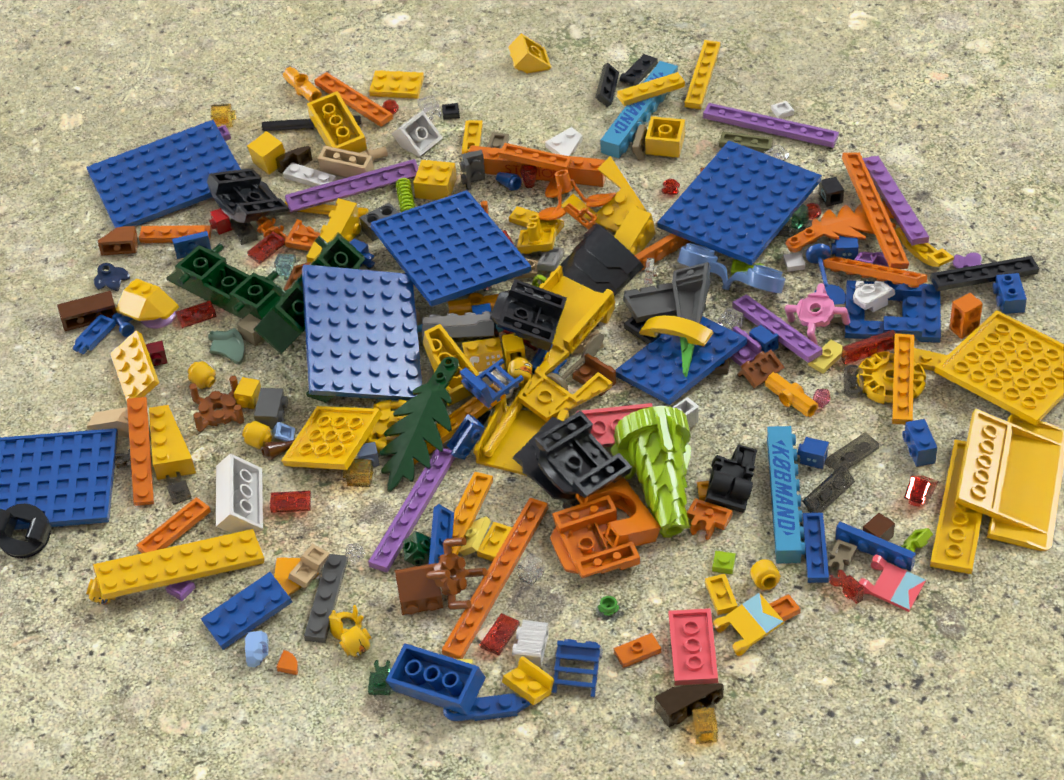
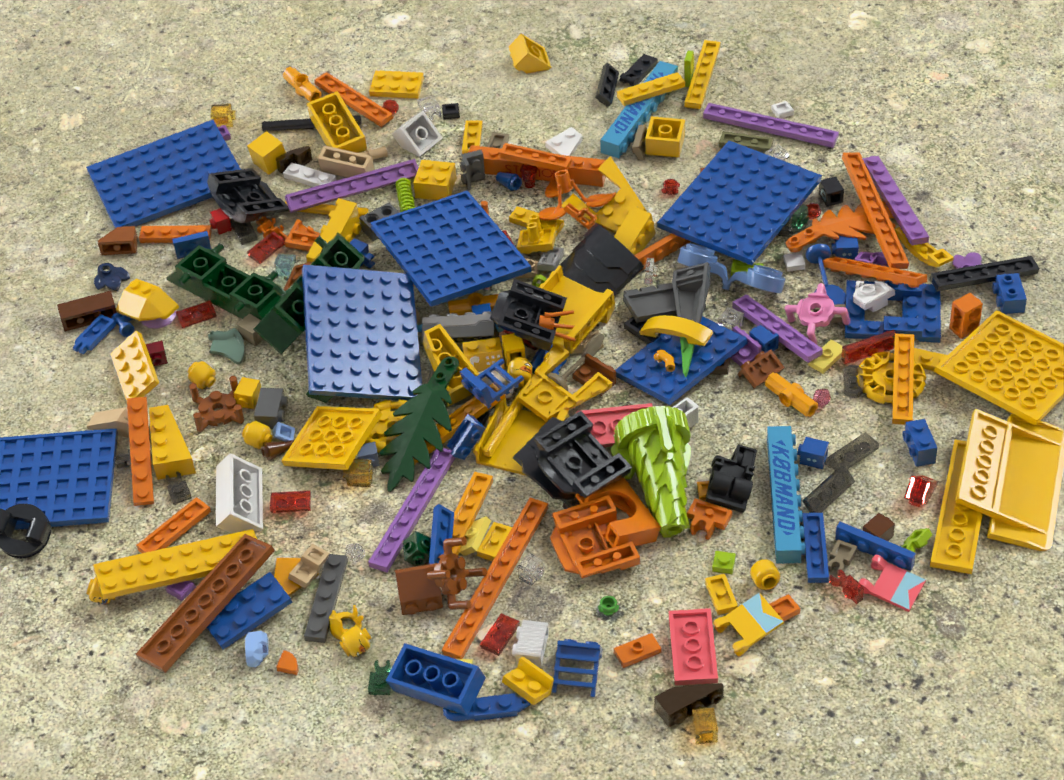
(205, 603): none -> dark orange plate
(548, 322): none -> orange plant
(662, 355): none -> light orange arm
(688, 67): none -> lime tile

